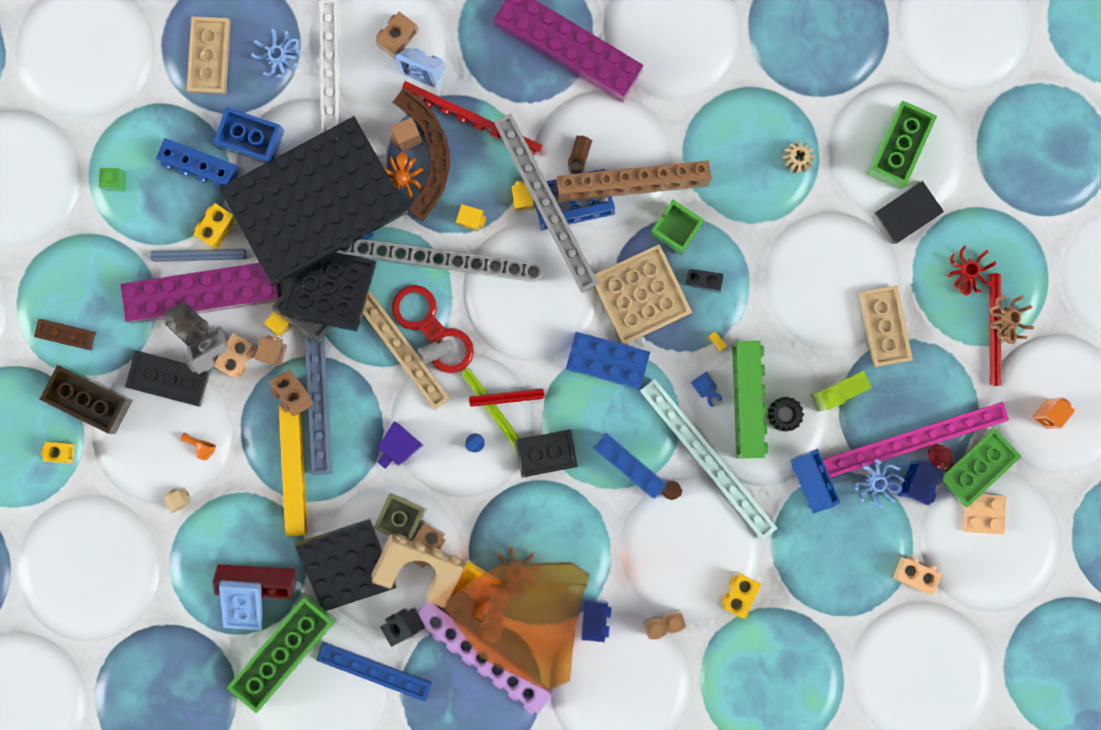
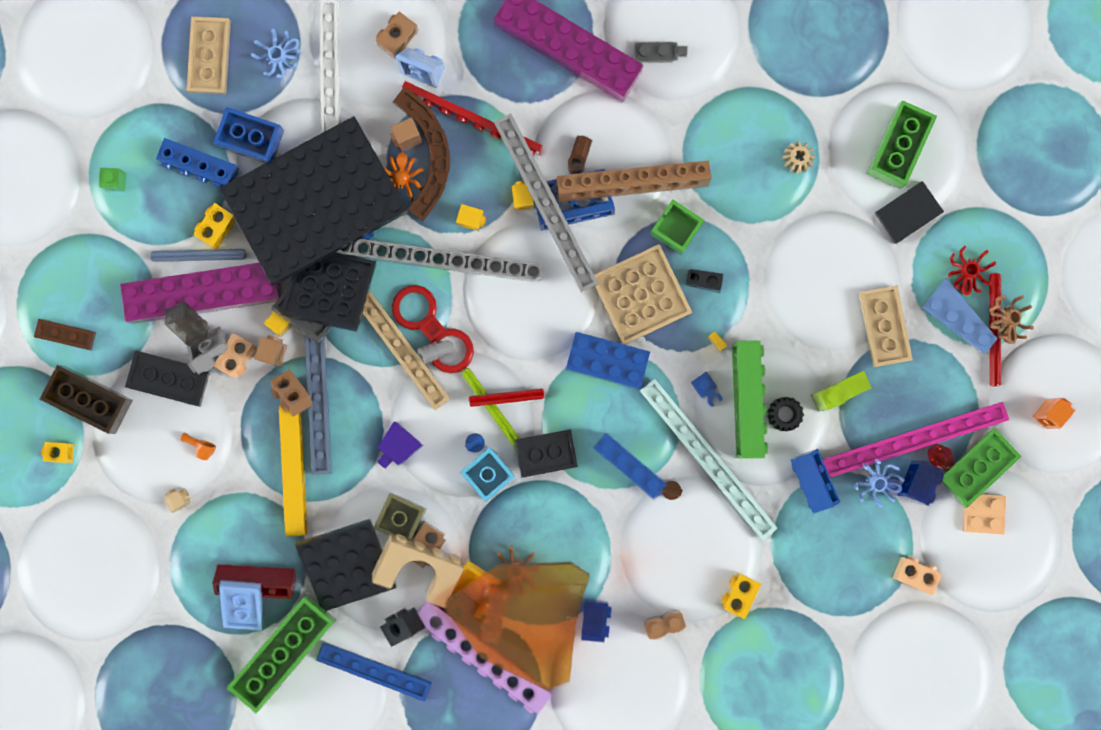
(487, 474): none -> medium azure brick
(659, 52): none -> dark grey hinge
(955, 313): none -> medium blue wing

